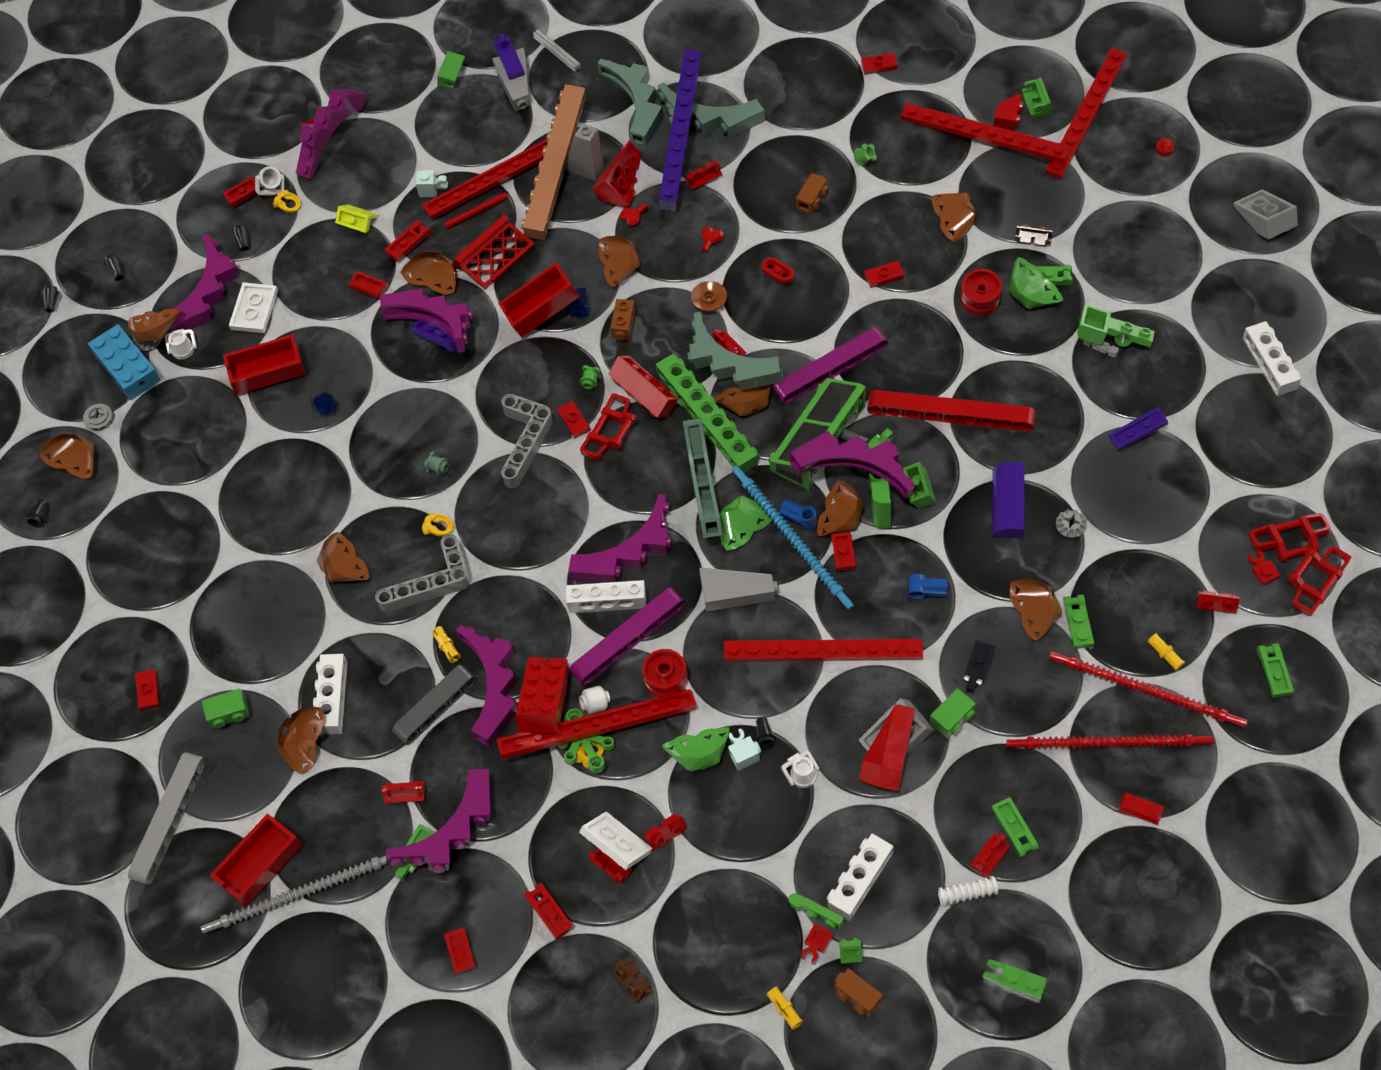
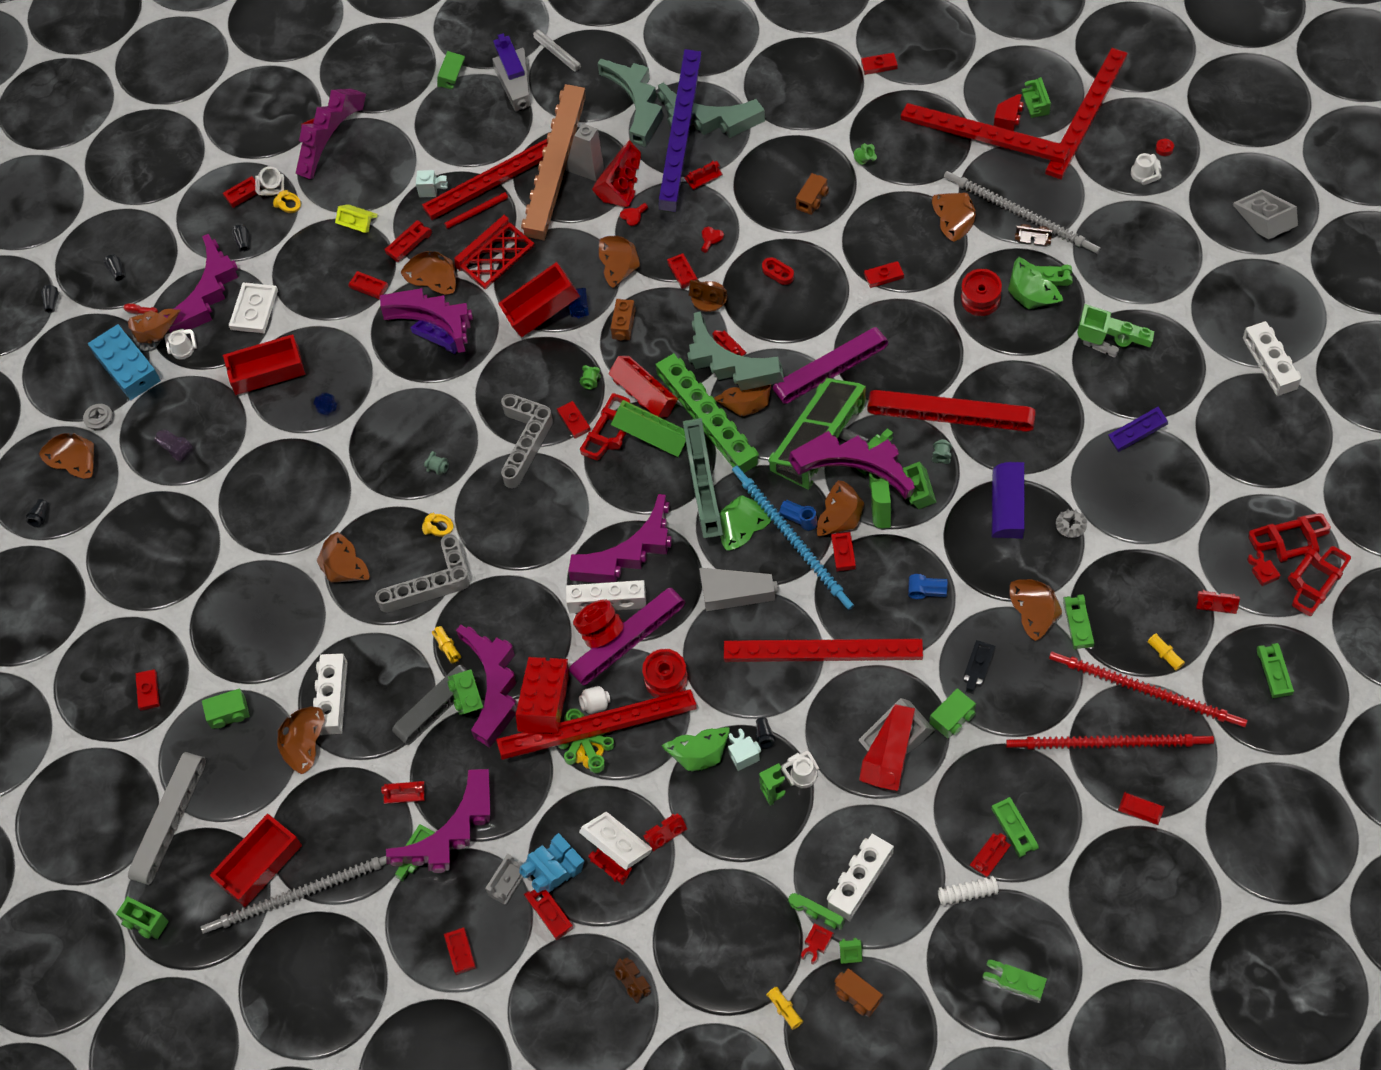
(136, 309): none -> red piece
(141, 917): none -> bright green brick
(175, 446): none -> clear purple piece
(464, 692): none -> bright green brick
(505, 880): none -> light grey hinge
(548, 867): none -> dark azure hips
(598, 623): none -> red wheel
(649, 428): none -> bright green brick
(681, 270): none -> red plate
(707, 292): none -> reddish brown hinge
(769, 781): none -> bright green hinge
(942, 451): none -> sand green brick
(965, 183): none -> light grey hose
(1144, 169): none -> white piece

